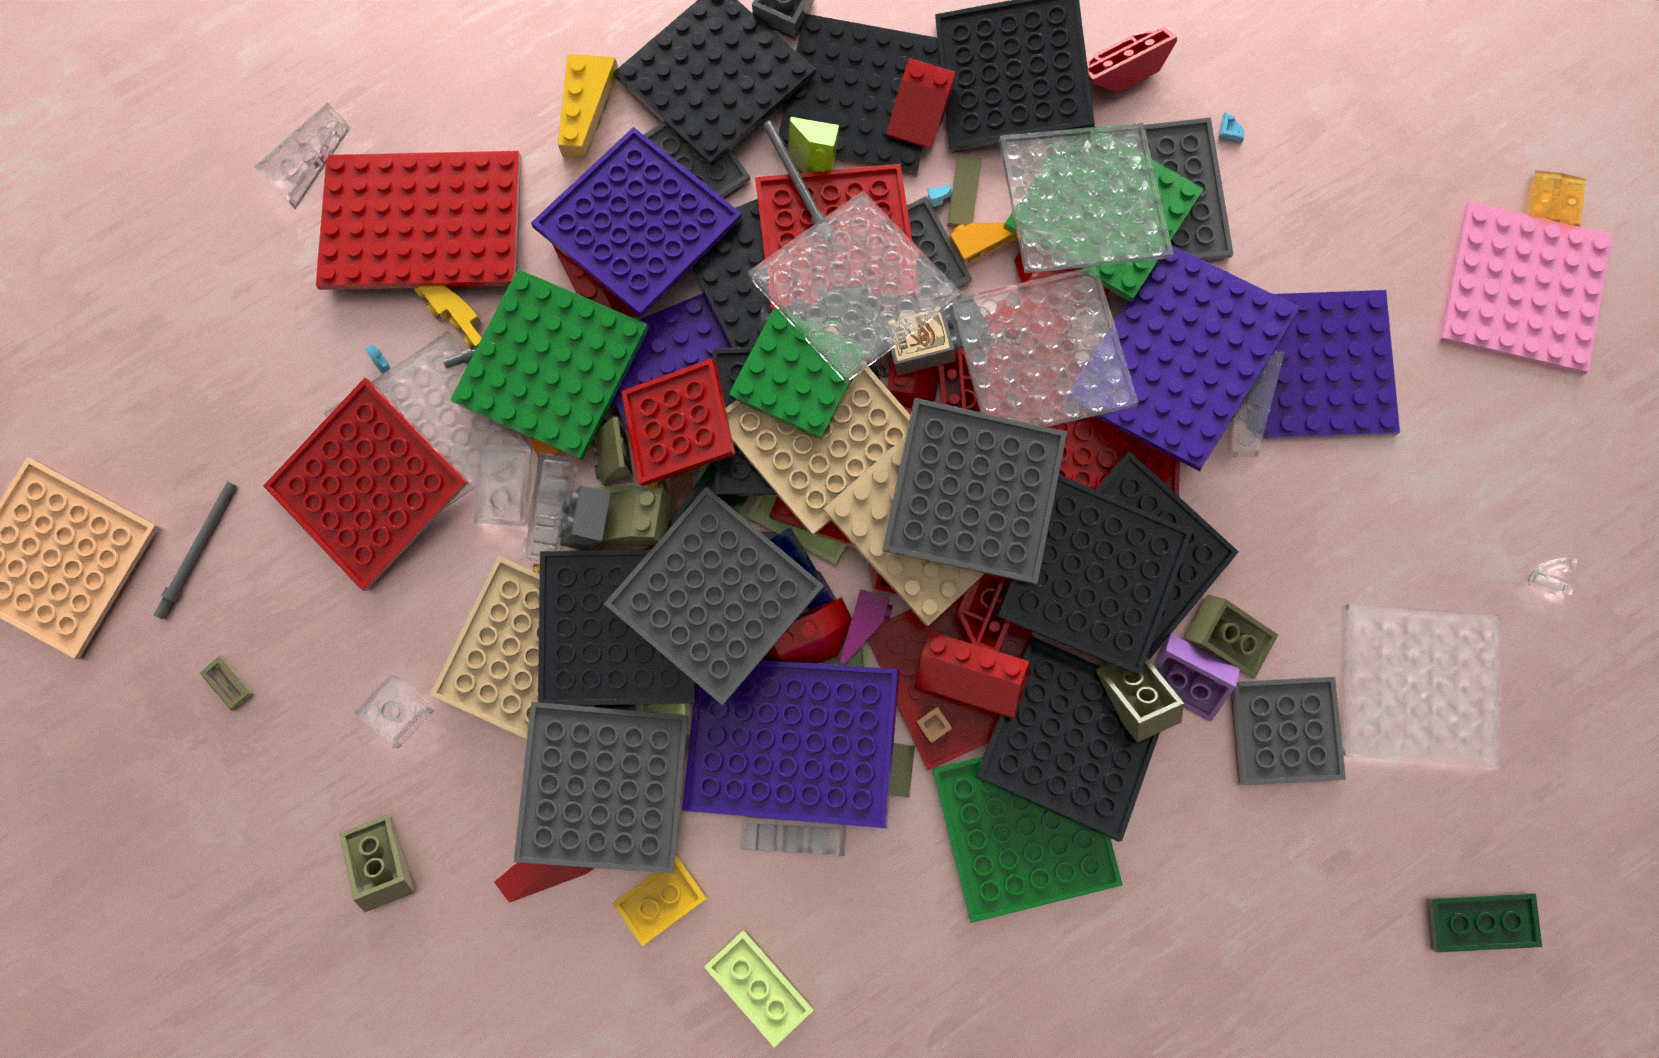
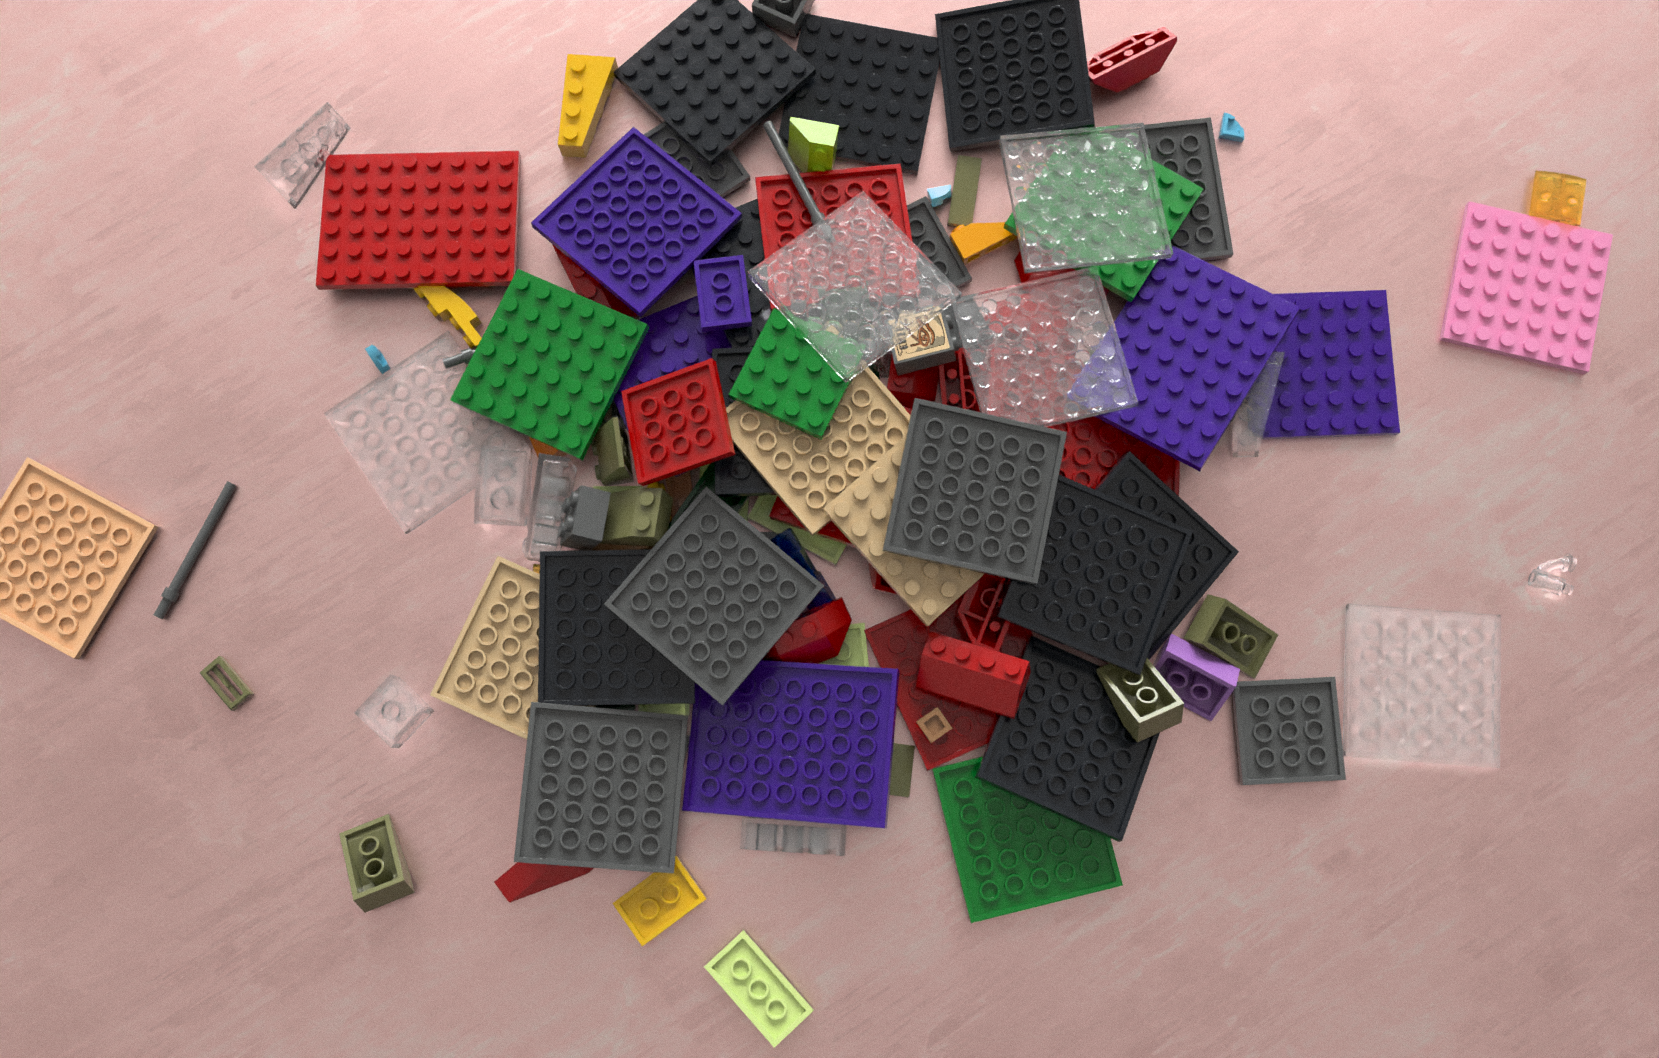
(365, 484): red plate -> none
(722, 293): none -> dark purple plate
(866, 621): magenta slope -> none
(920, 103): red slope -> none
(1485, 922): dark green plate -> none

